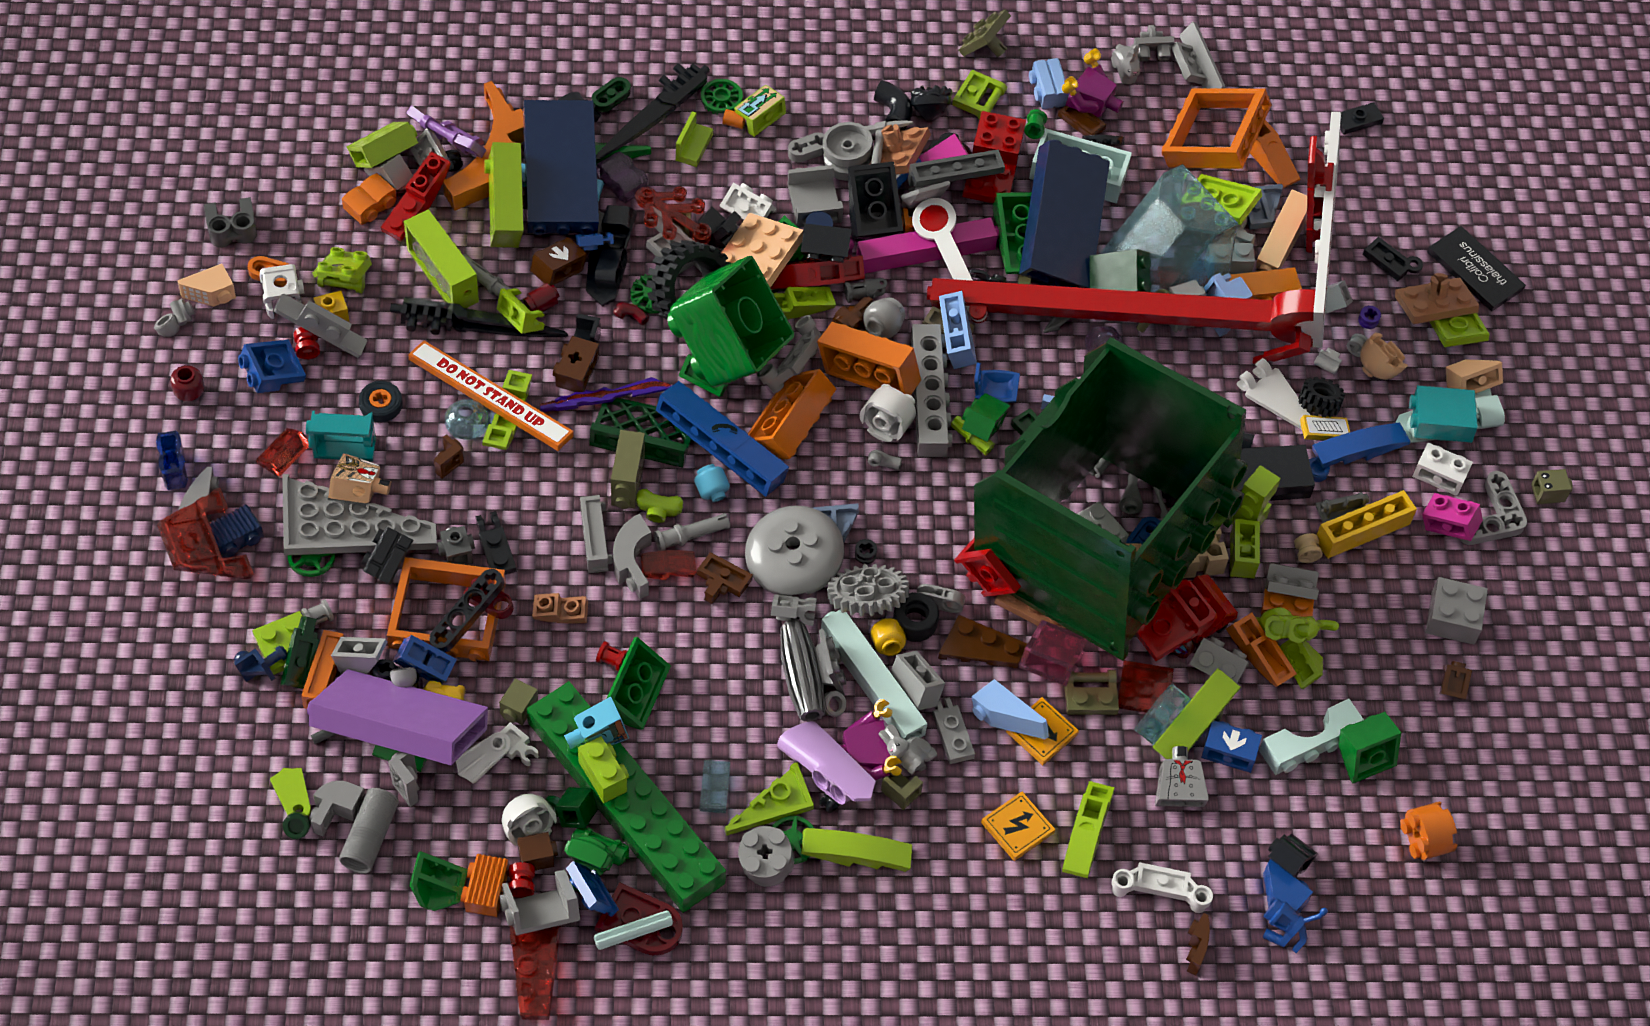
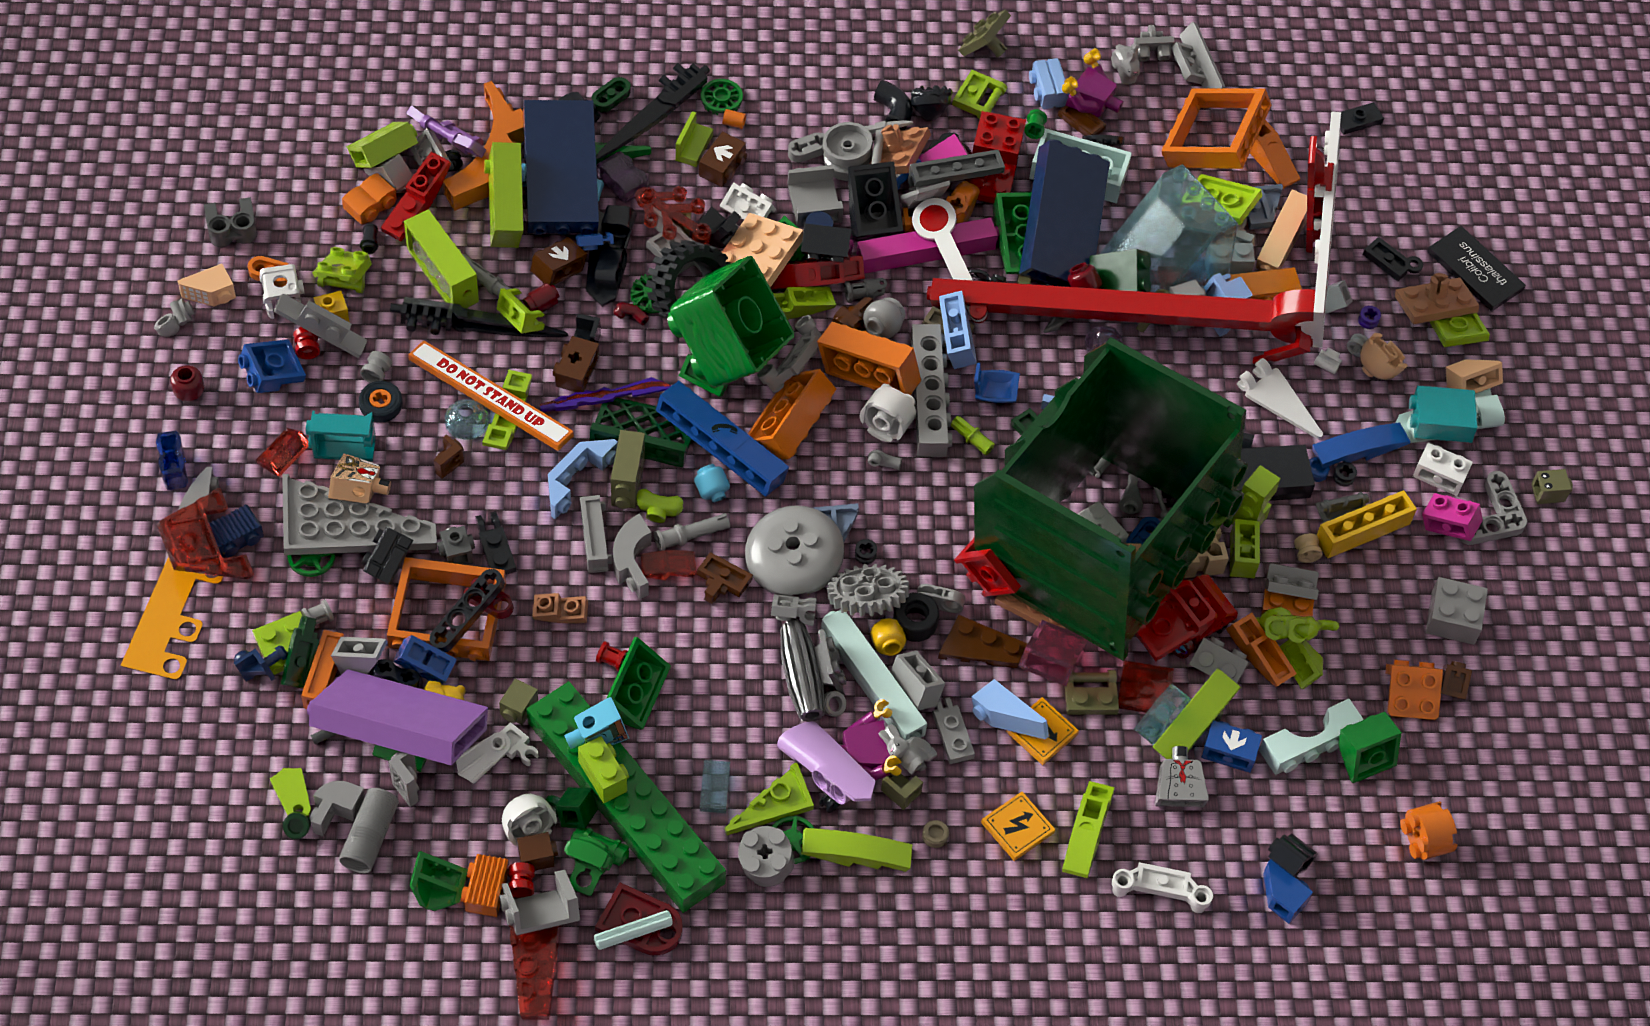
(163, 621): none -> light orange piece
(369, 242): none -> black pin
(377, 365): none -> light grey wheel
(403, 676): light grey piece -> none
(592, 889): blue plate -> none
(599, 453): none -> light blue slope
(722, 159): none -> reddish brown brick
(761, 109): panel -> none
(935, 834): none -> dark tan tile
(964, 200): none -> orange piece
(985, 416): green brick -> none
(1084, 276): none -> dark red head
(1199, 941): reddish brown slope -> none
(1285, 918): blue piece -> none
(1321, 397): black tyre -> none
(1323, 428): tile -> none
(1346, 467): none -> black bush
(1414, 690): none -> orange bracket

